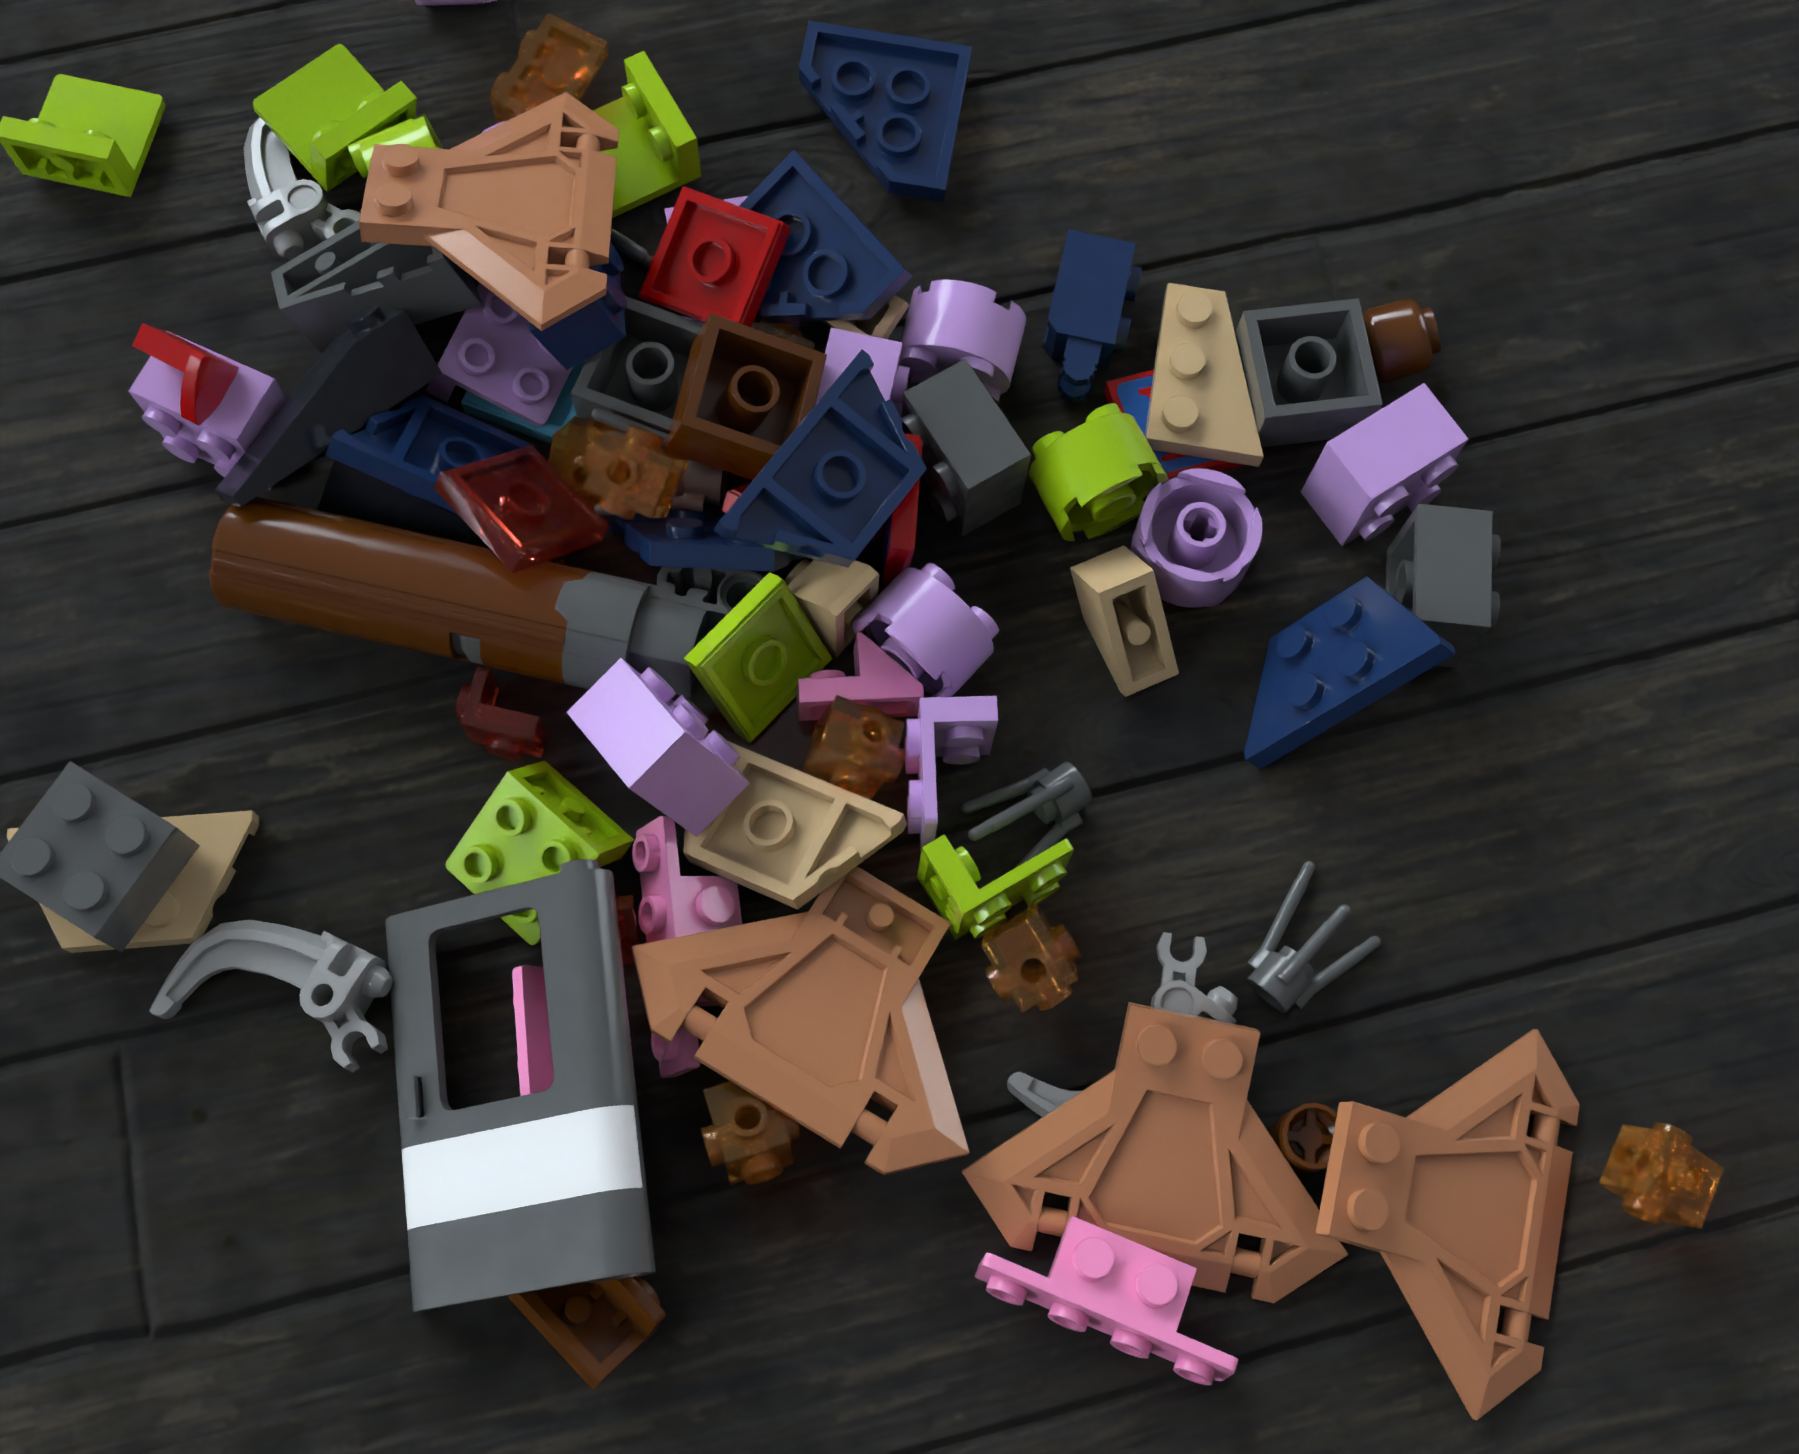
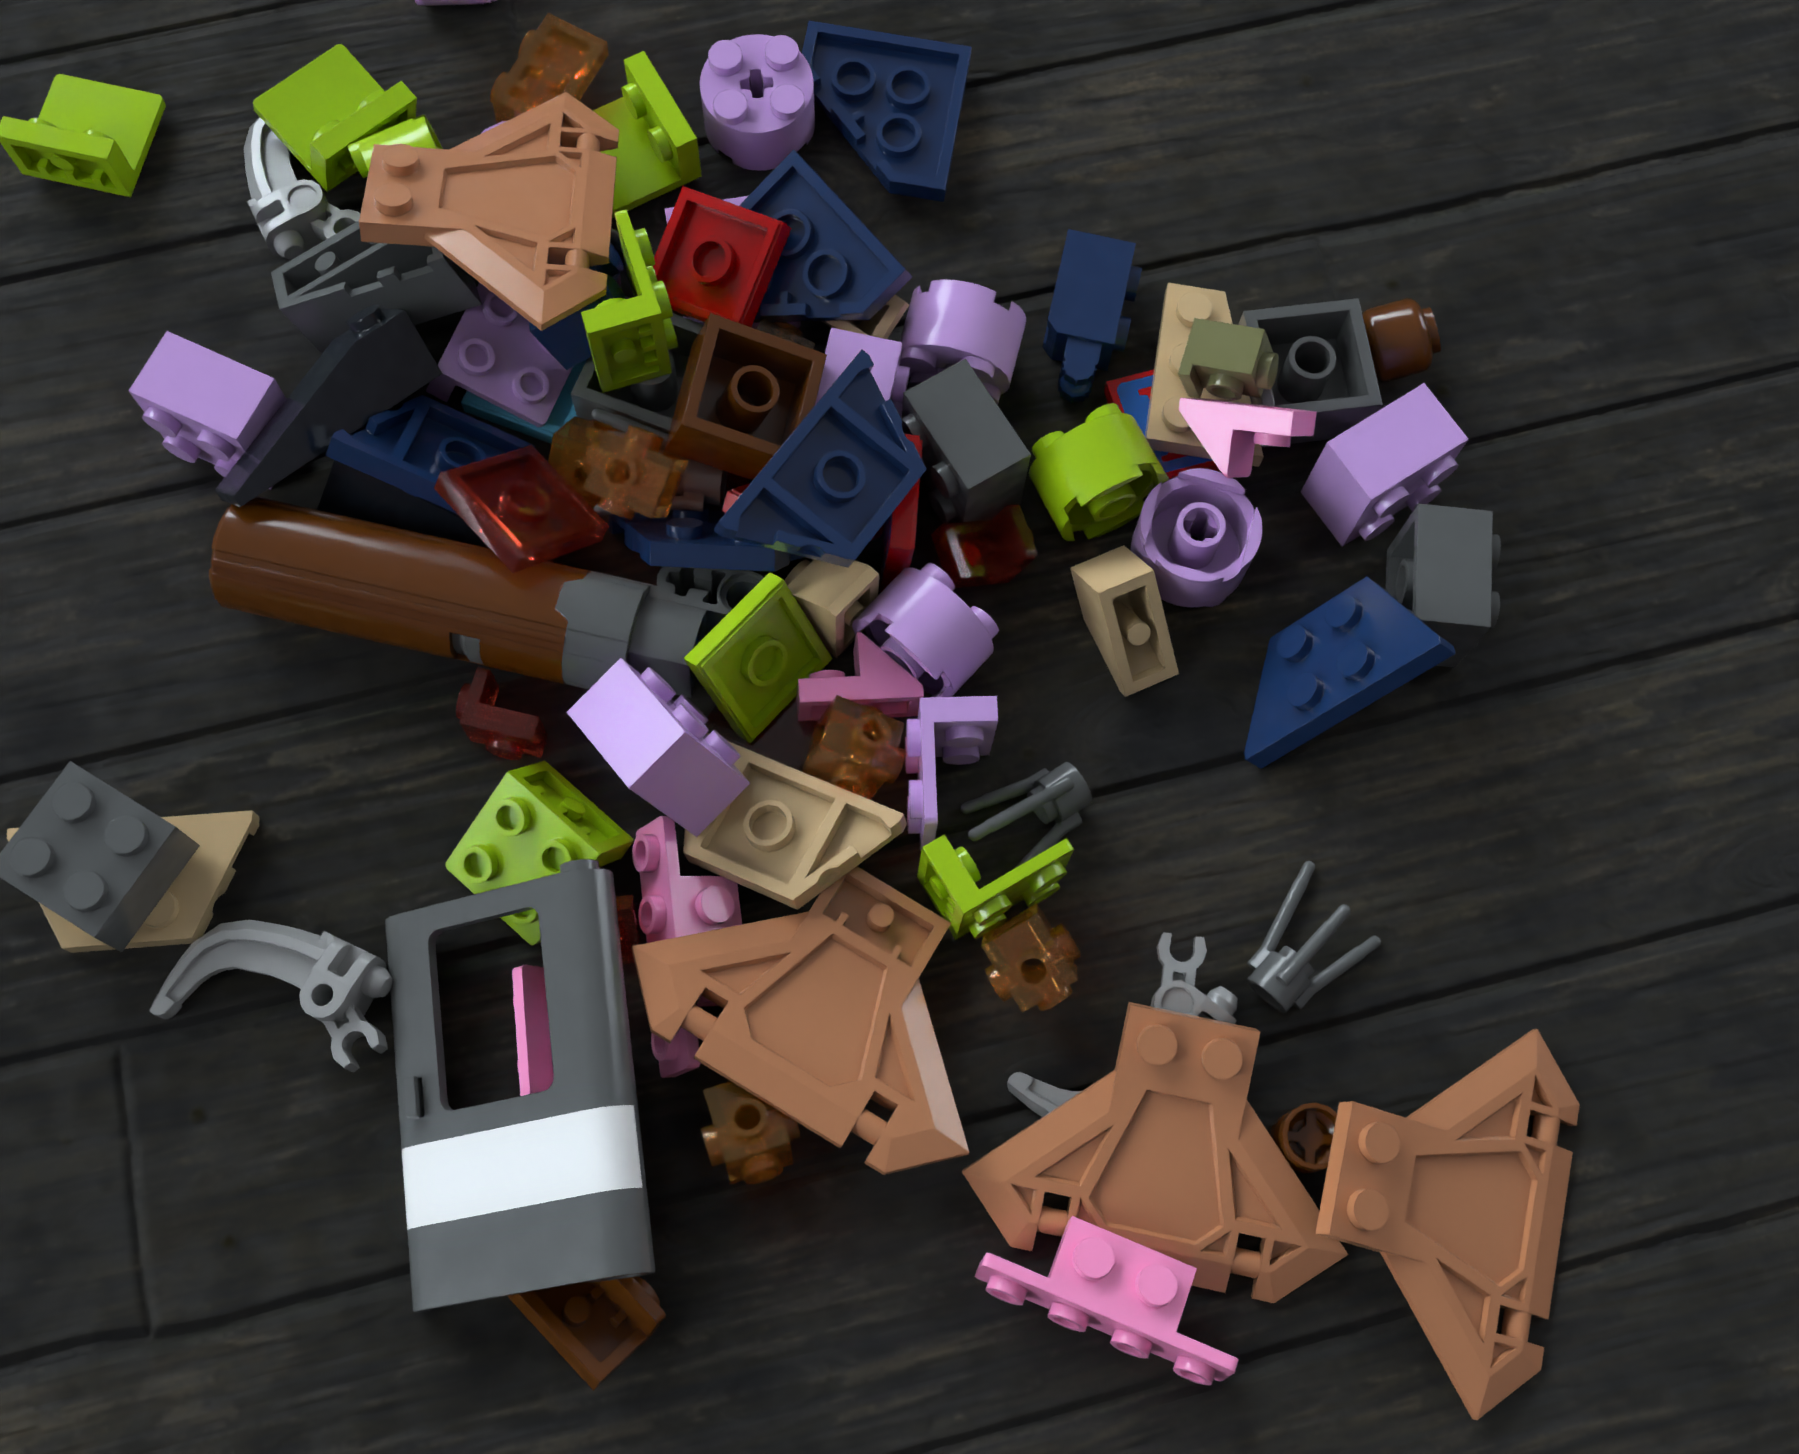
(205, 374): red tile -> none
(634, 334): none -> lime bracket
(757, 99): none -> lavender brick
(987, 549): none -> clear red bracket
(1227, 360): none -> olive brick
(1233, 428): none -> bright pink slope
(1661, 1175): clear orange brick -> none

